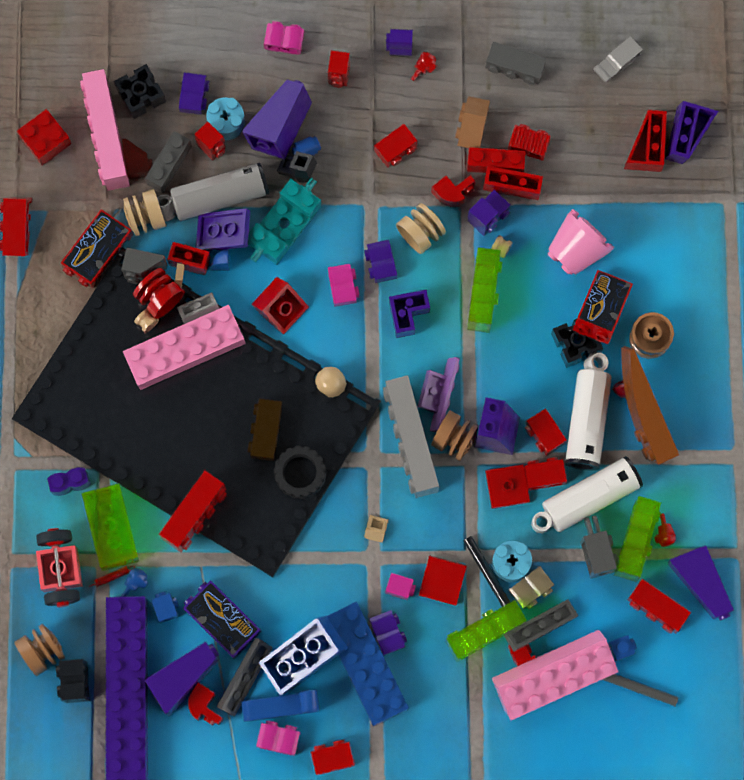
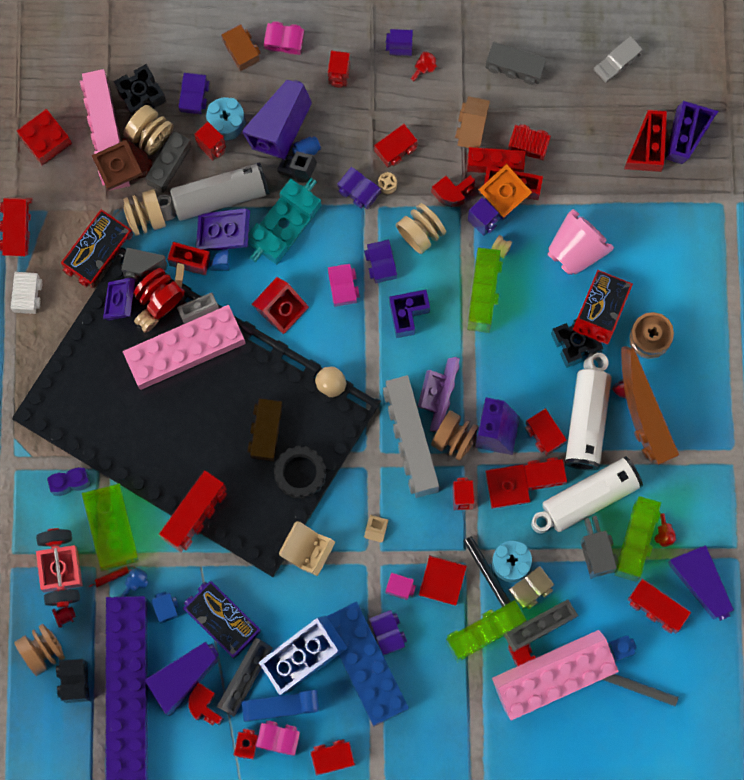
(25, 292): none -> white brick
(64, 615): none -> dark red brick
(117, 165): none -> copper tile
(119, 299): none -> dark purple tile
(148, 130): none -> tan wheel
(240, 47): none -> dark orange brick
(246, 752): none -> red brick
(306, 548): none -> tan bracket
(358, 188): none -> dark purple brick
(387, 179): none -> tan wheel
(463, 494): none -> red brick
(505, 191): none -> orange tile

